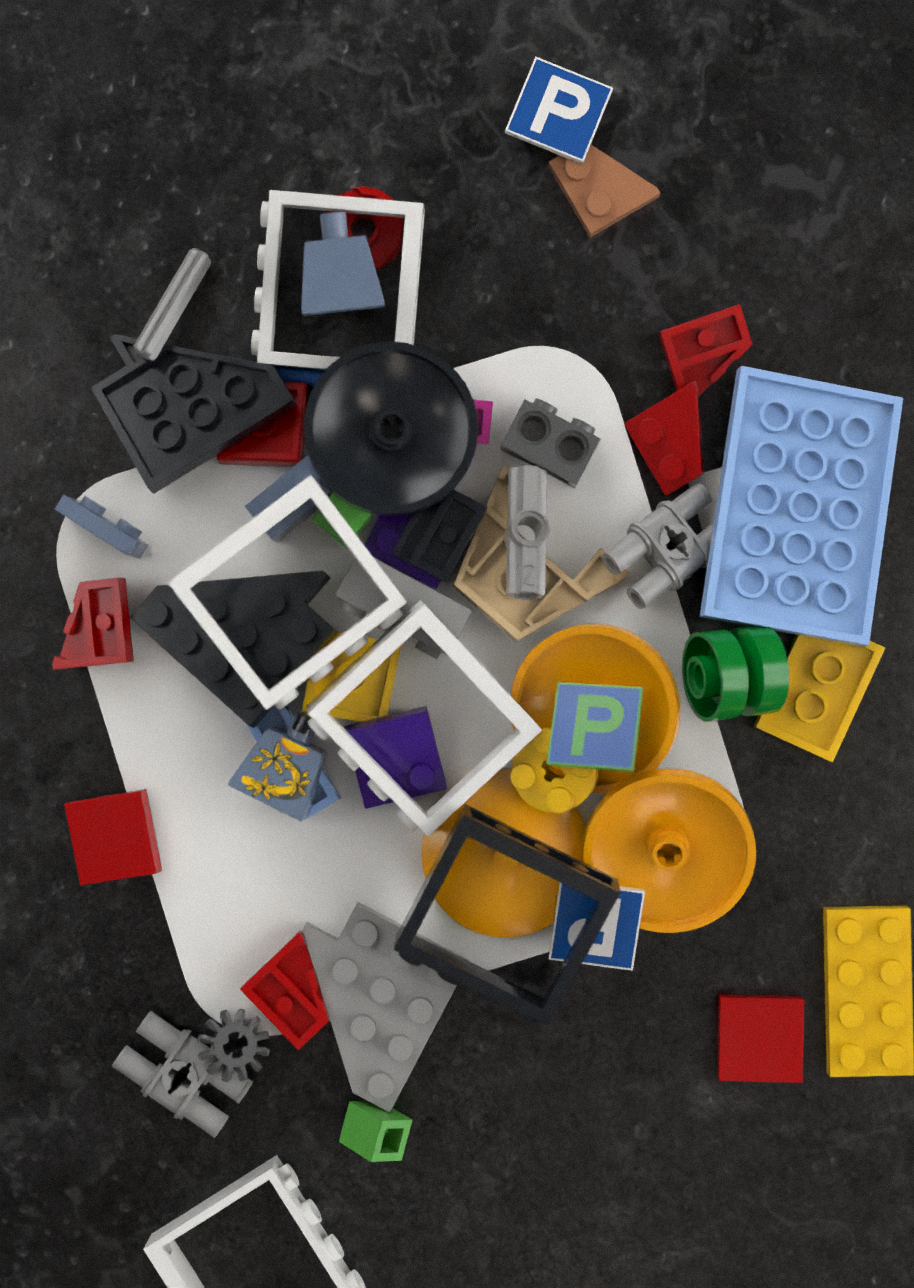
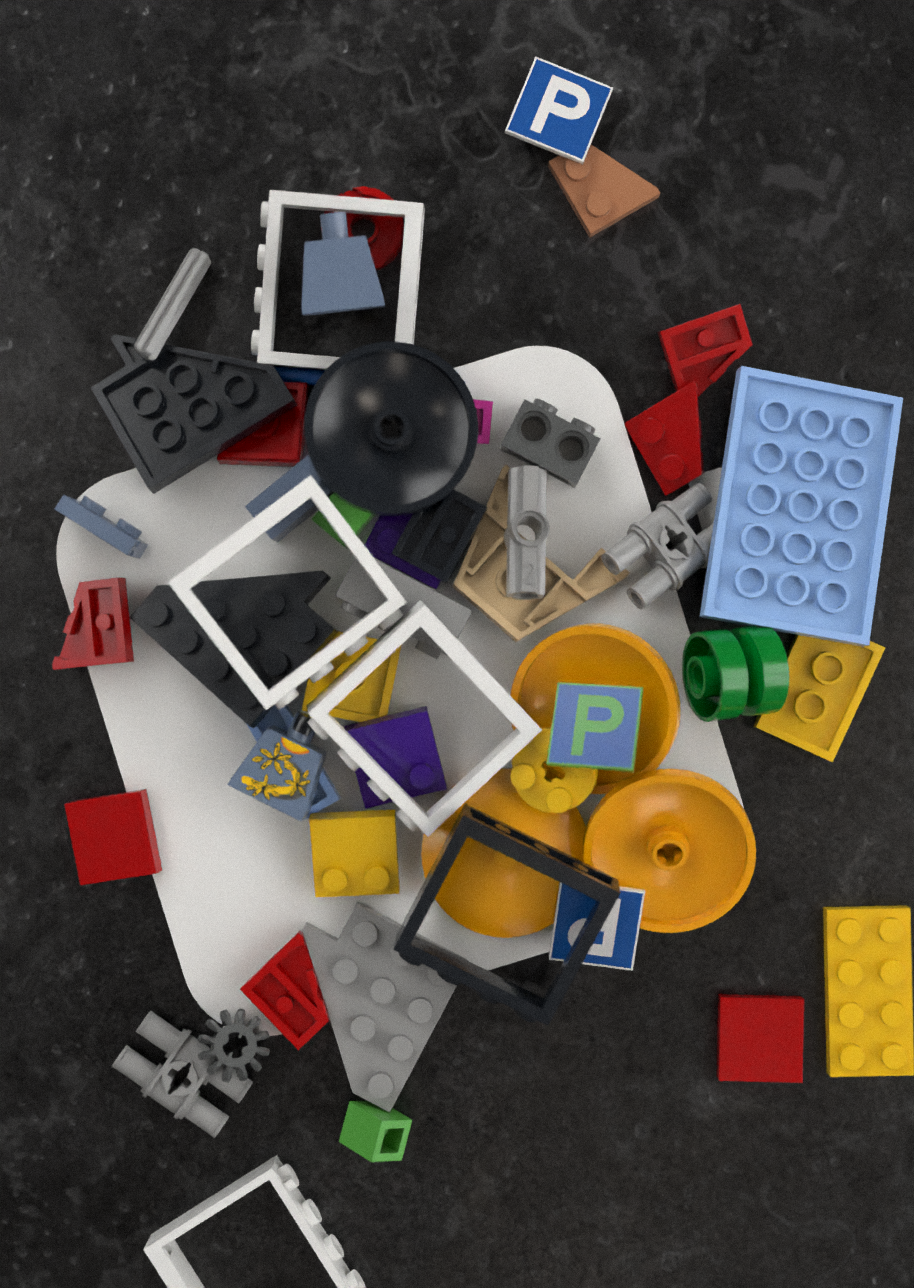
(354, 853): none -> yellow plate

